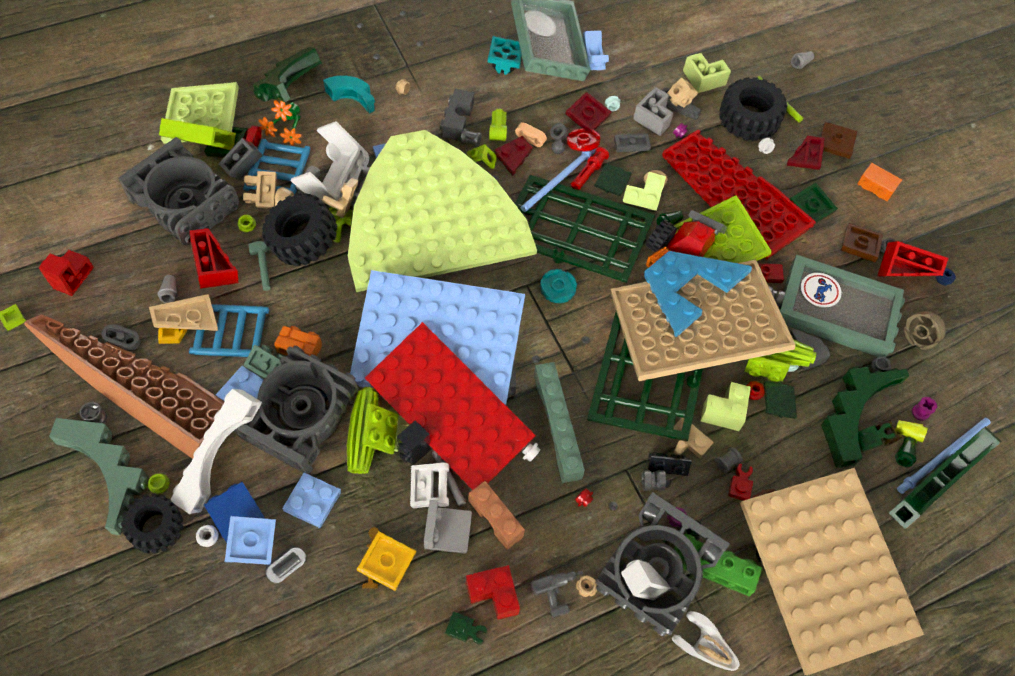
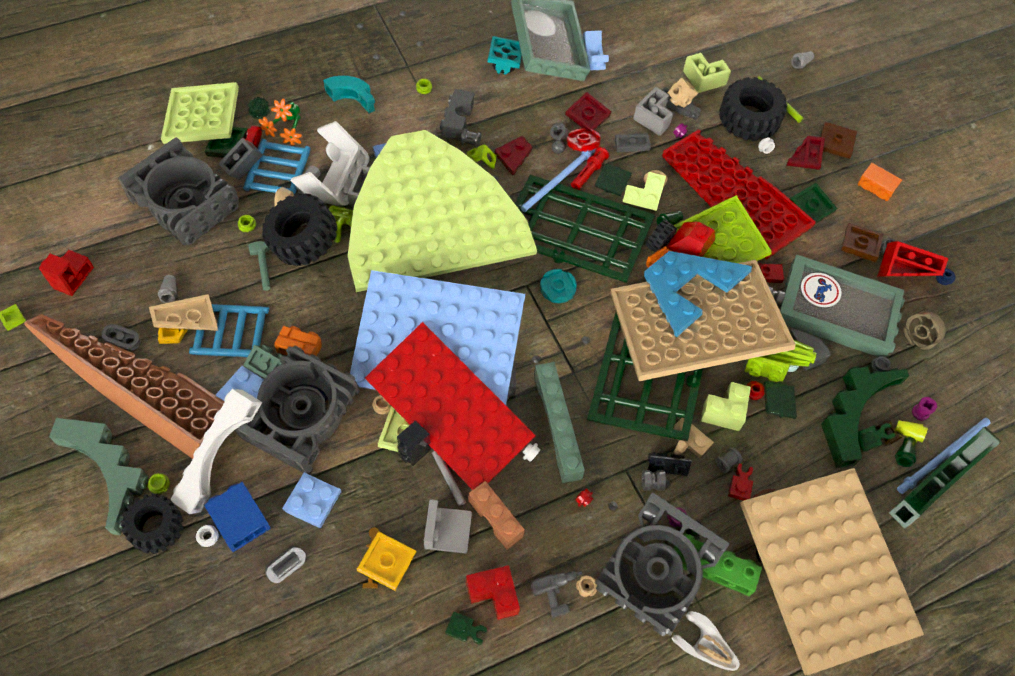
(93, 413): flat silver wheel -> none
(197, 133): lime slope -> none
(210, 261): red wedge -> none
(250, 540): light blue plate -> none
(258, 108): none -> clear green gear
(265, 190): tan plate -> none
(287, 71): dark green arch -> none
(344, 203): tan plate -> none
(369, 430): lime plate -> none
(402, 87): tan plate -> none
(422, 484): white plate -> none
(424, 86): none -> lime plate
(498, 127): lime piece -> none
(531, 134): light nougat beam -> none
(612, 103): light aqua plate -> none
(644, 580): white slope -> none
(697, 217): dark grey plate -> none

